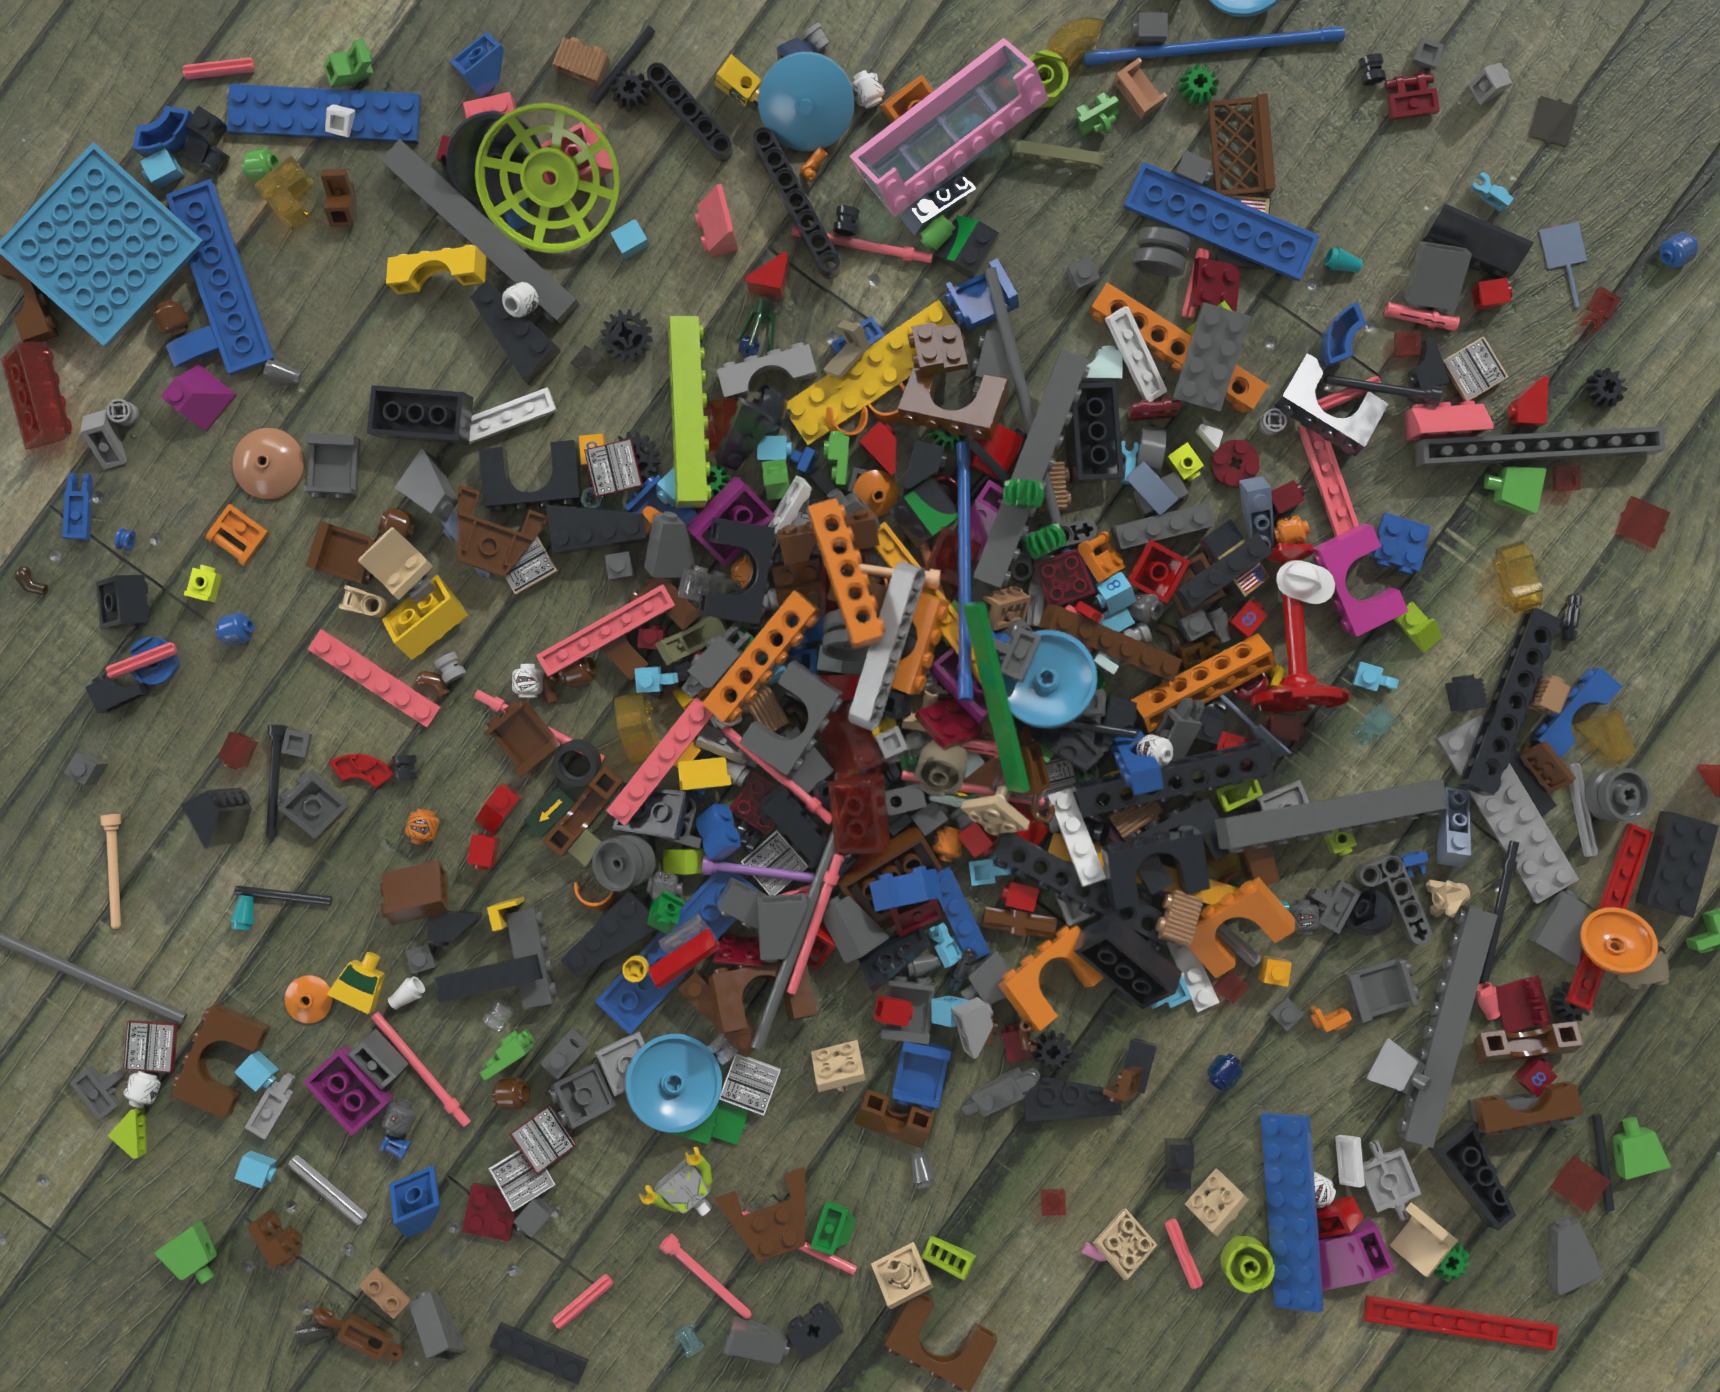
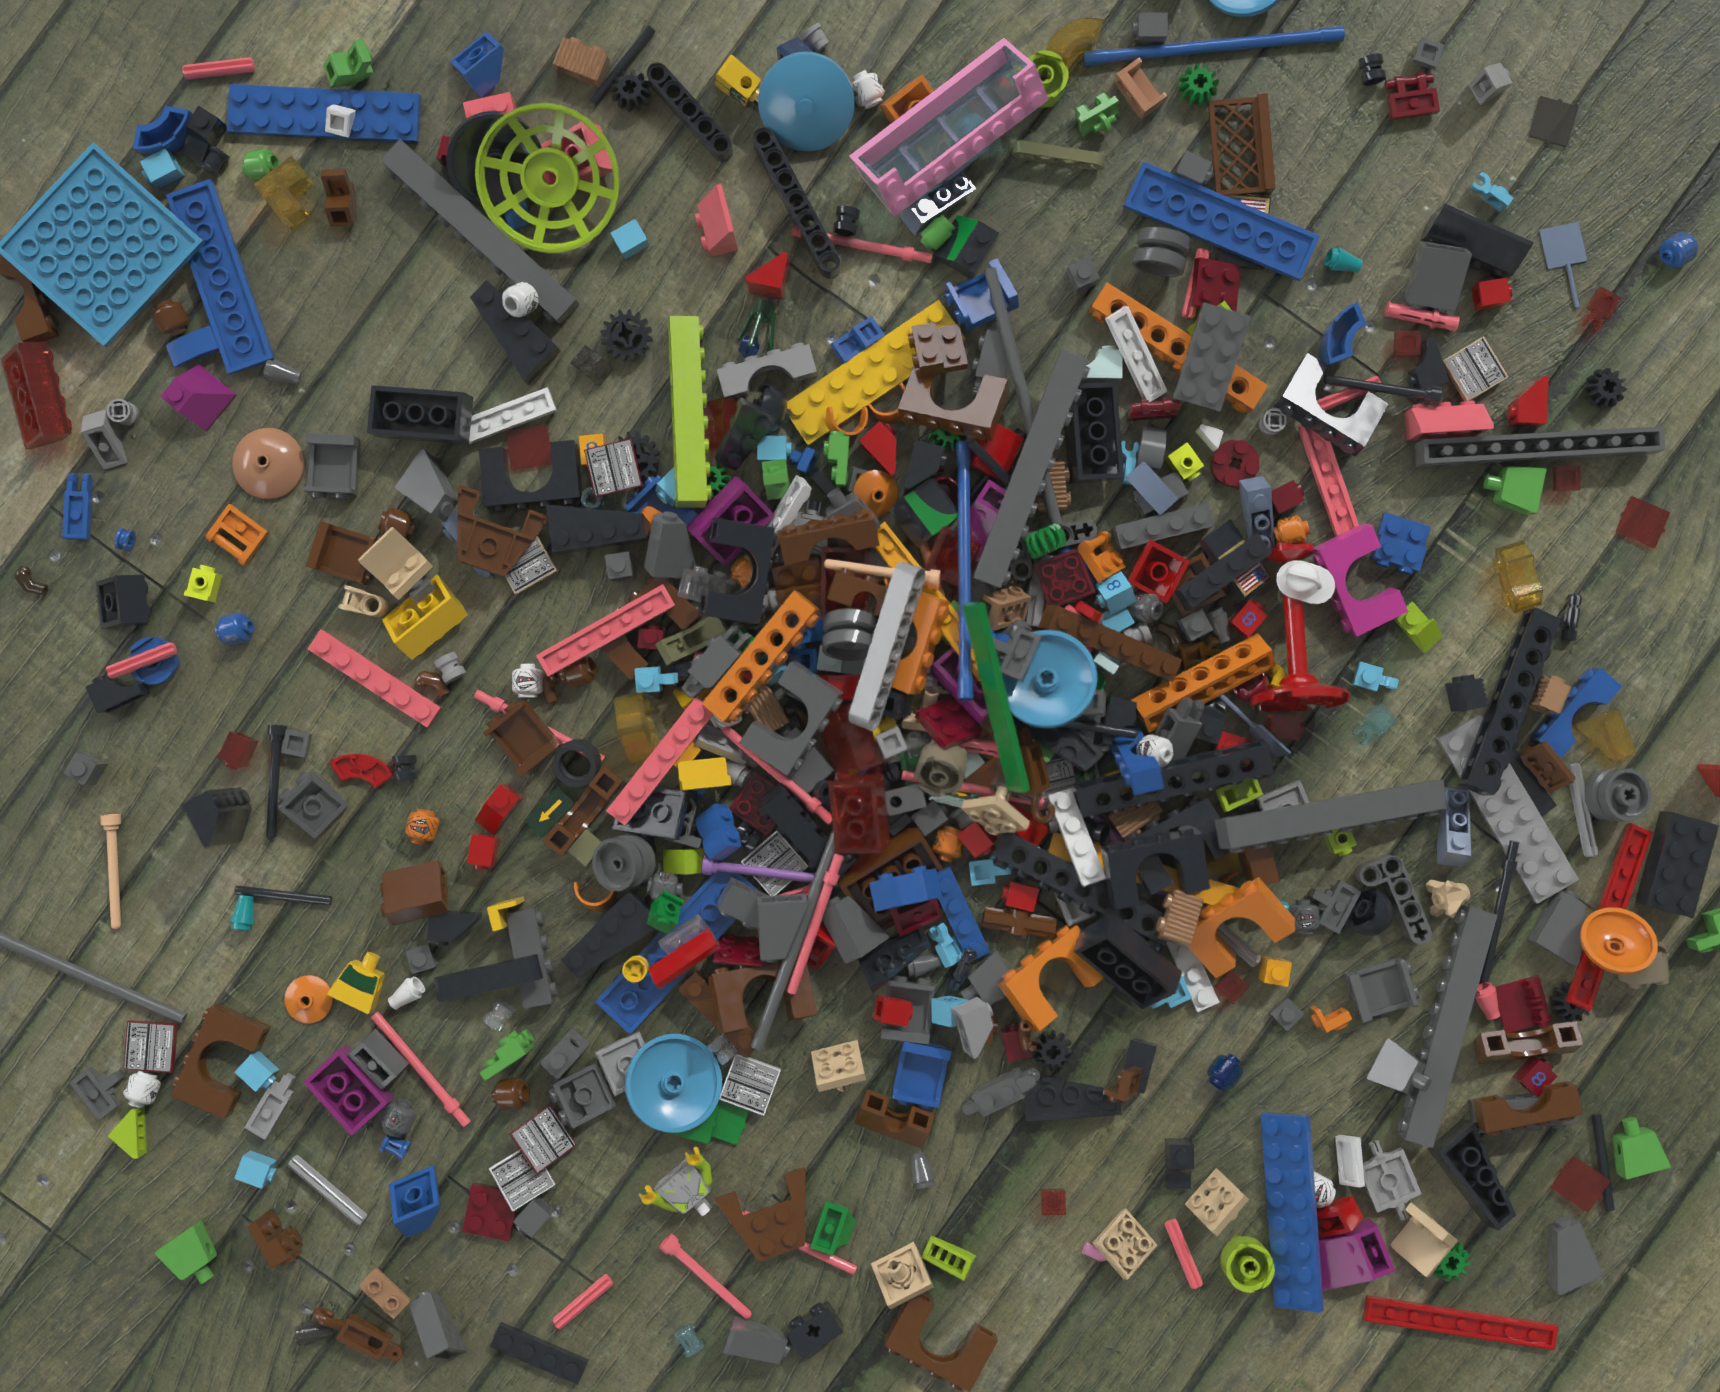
(409, 272): yellow arch -> none
(529, 447): none -> clear red piece
(808, 170): orange arm -> none
(832, 513): orange brick -> none
(854, 349): dark tan bracket -> none
(1023, 493): green gear -> none
(1414, 859): blue tile -> none

